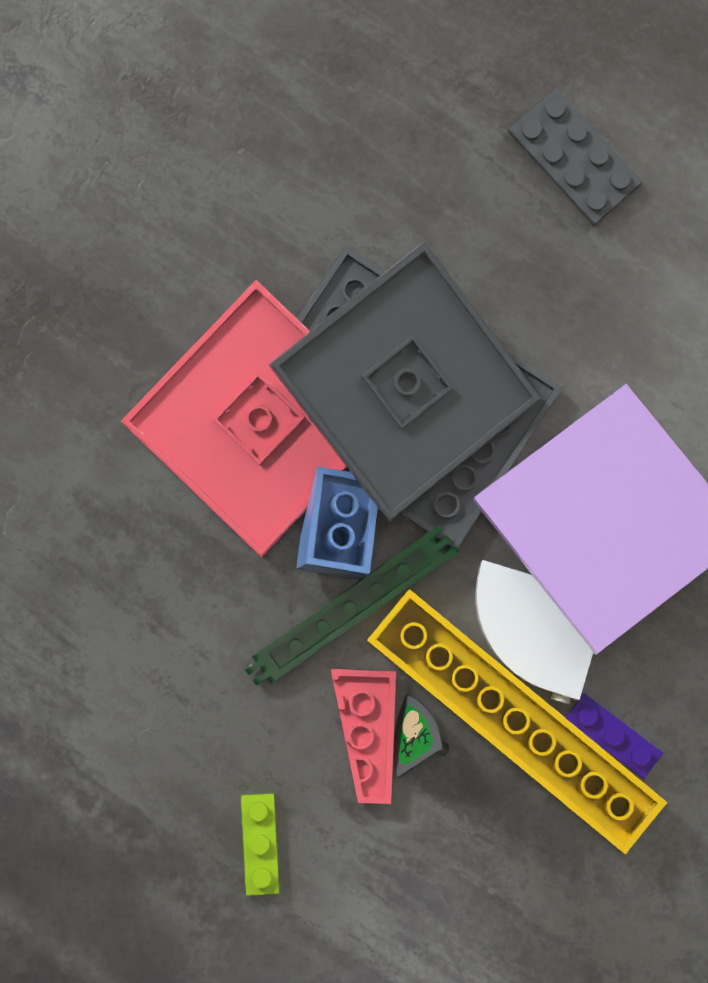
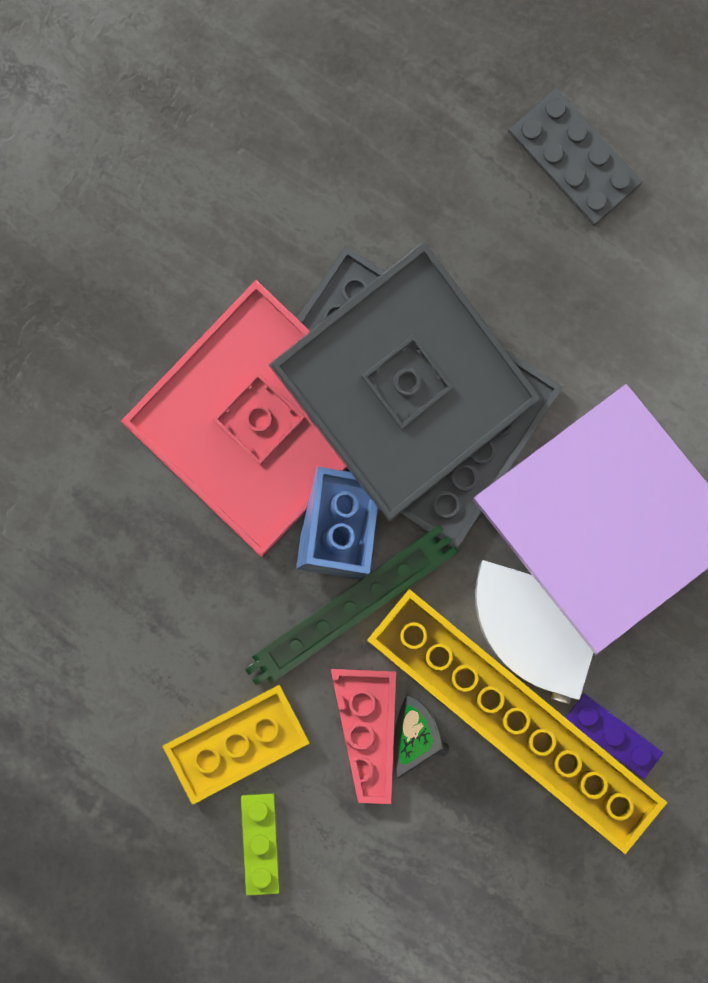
(236, 744): none -> yellow plate

